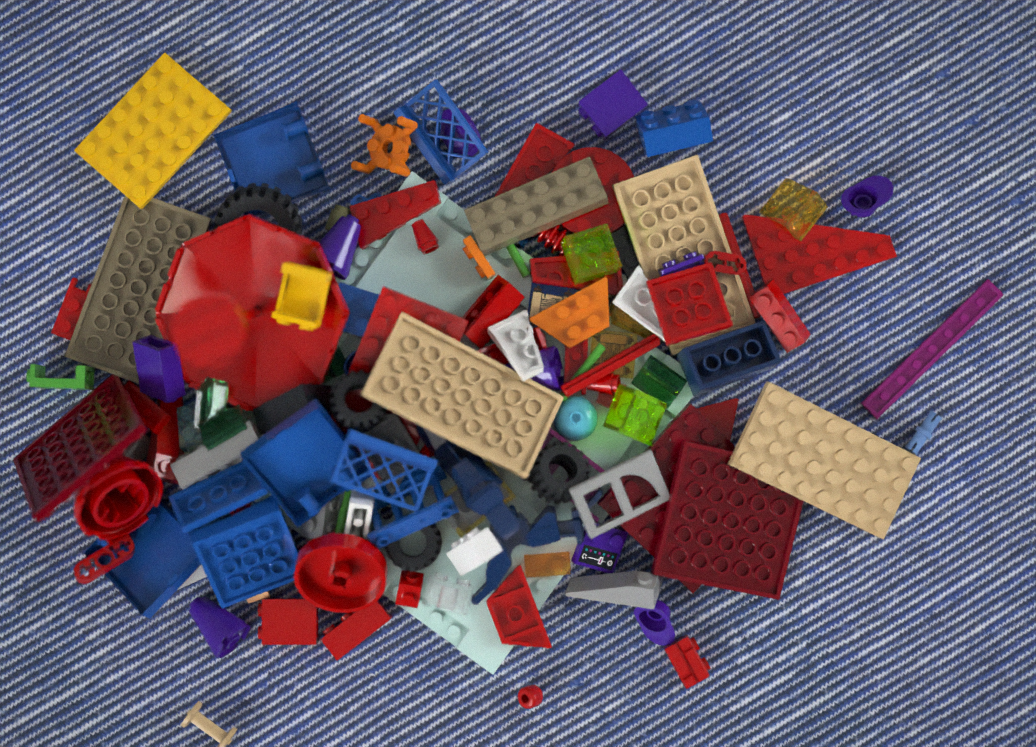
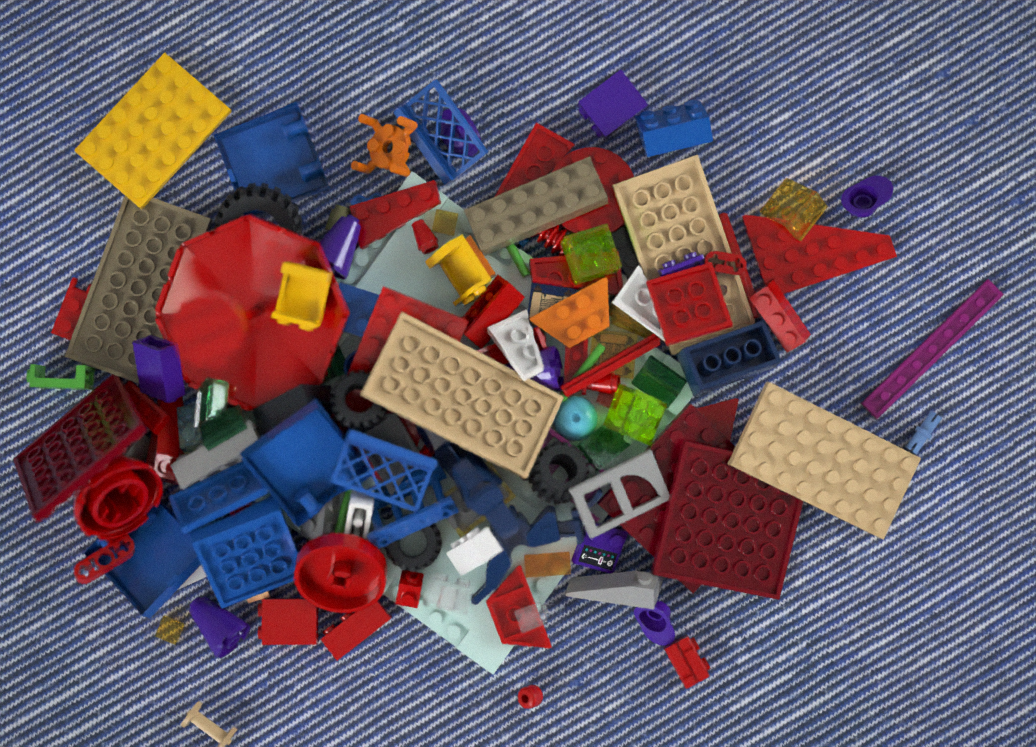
(170, 629): none -> clear yellow tile
(445, 222): none -> clear yellow tile
(461, 268): none -> yellow panel
(532, 616): none -> clear bracket
(602, 447): none -> clear green plate

